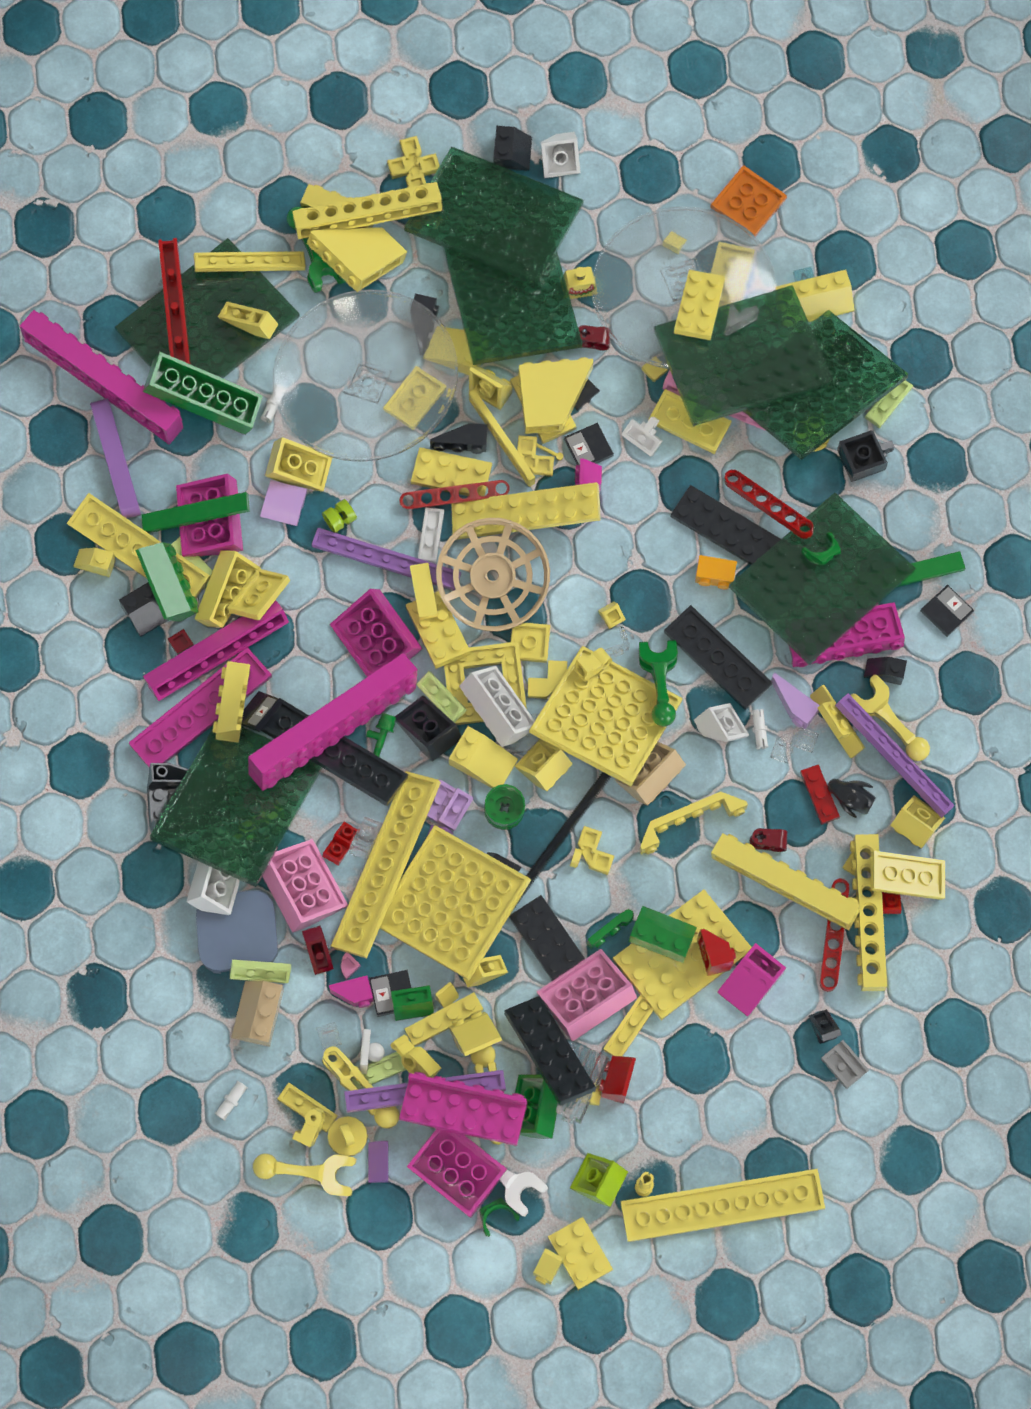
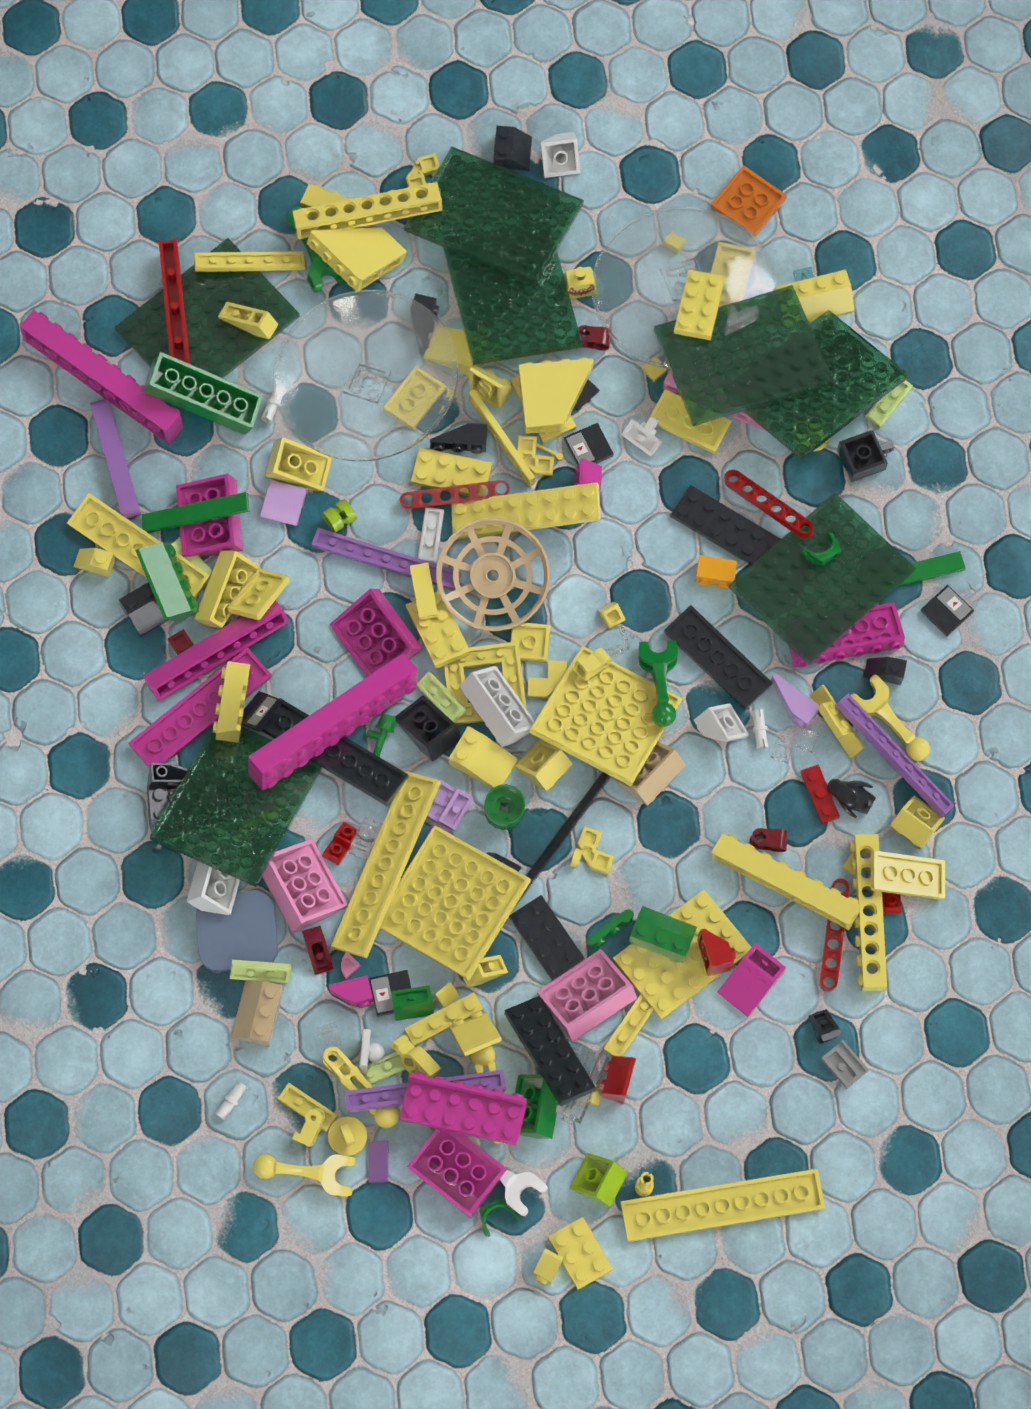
(403, 165): light yellow tile -> none
(732, 805): light yellow slope -> none

